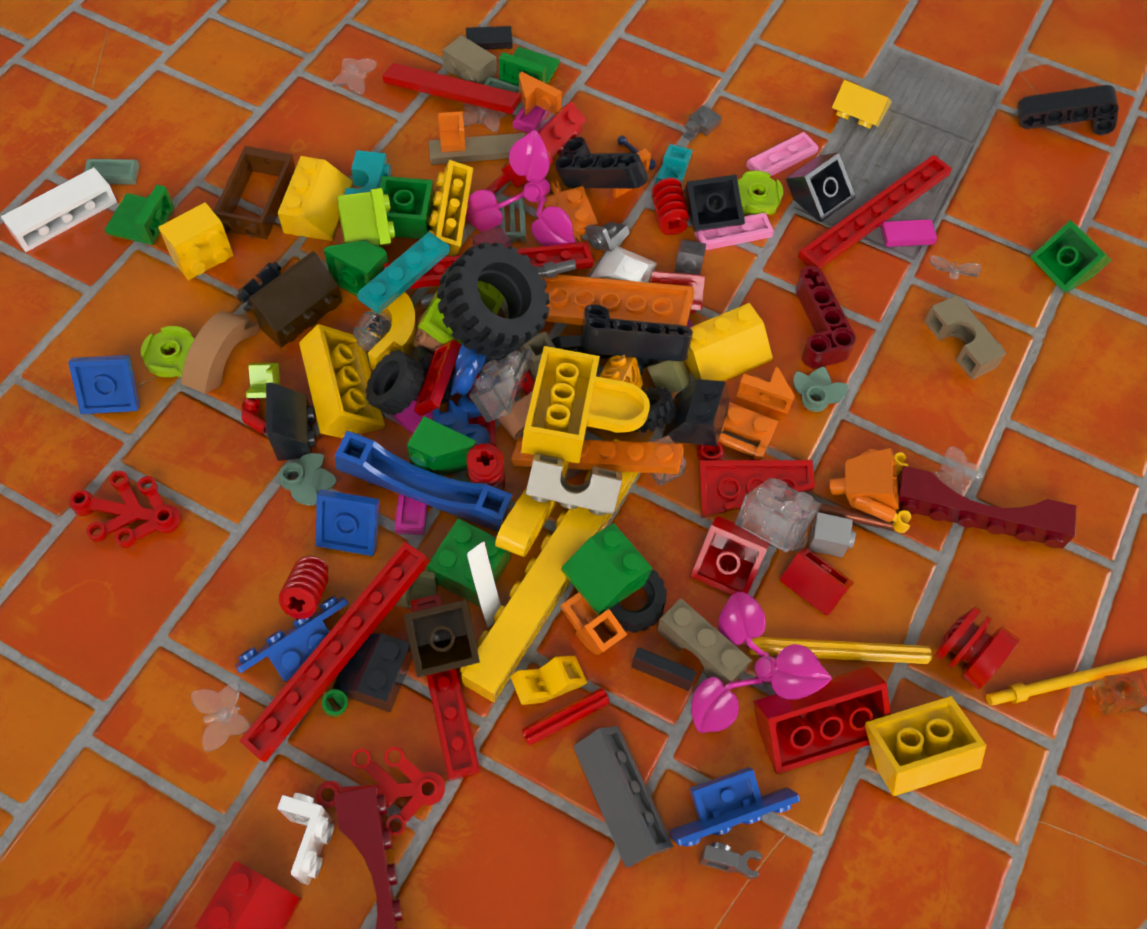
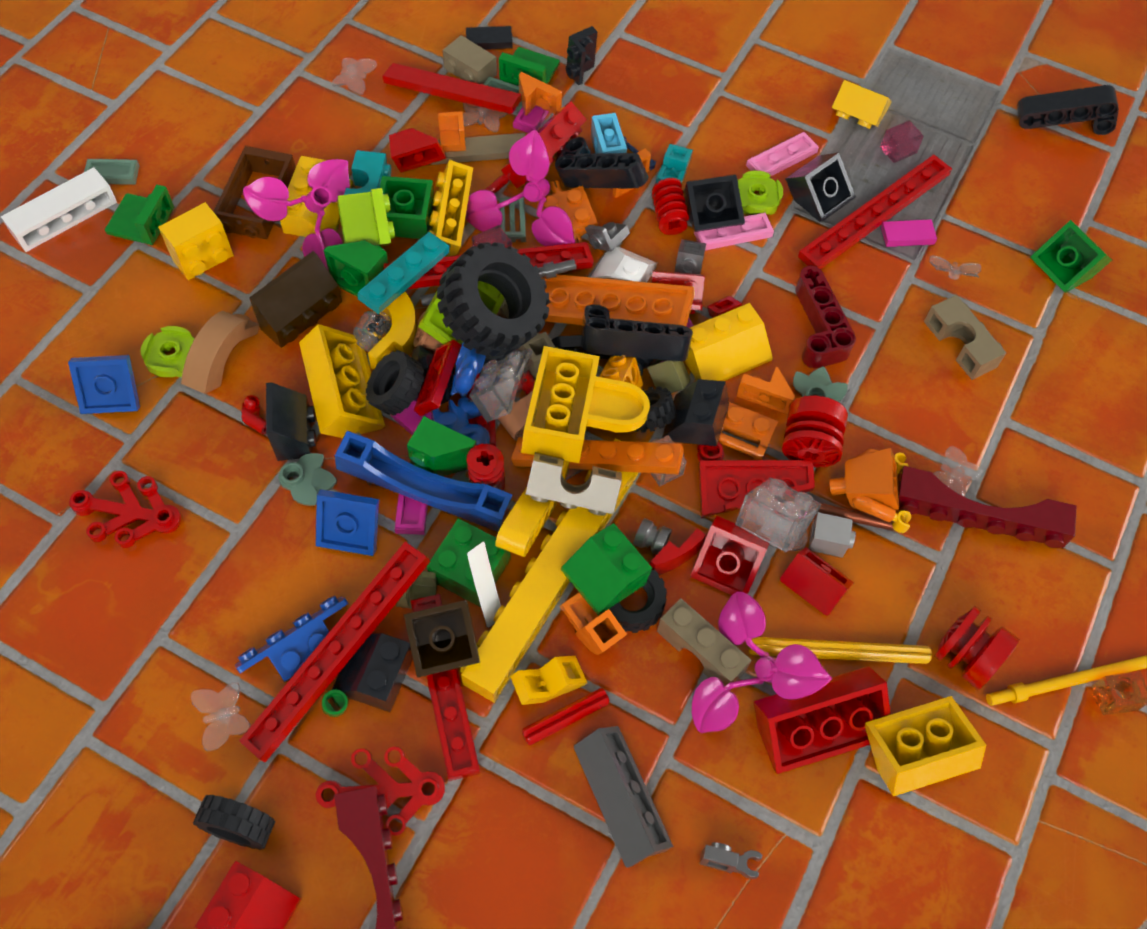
(234, 821): none -> black tyre
(260, 375): lime panel -> none
(266, 275): black hinge -> none
(304, 587): red piece -> none
(318, 832): white bracket -> none
(327, 179): none -> dark pink plant
(414, 149): none -> red slope
(581, 53): none -> black bracket
(607, 134): none -> medium azure brick
(649, 536): none -> flat silver wheel
(663, 669): black tile -> none
(673, 557): none -> red slope
(702, 122): flat silver plate -> none
(723, 306): none -> red plate
(730, 802): blue bracket -> none
(815, 430): none -> red wheel
(901, 141): none -> clear pink brick

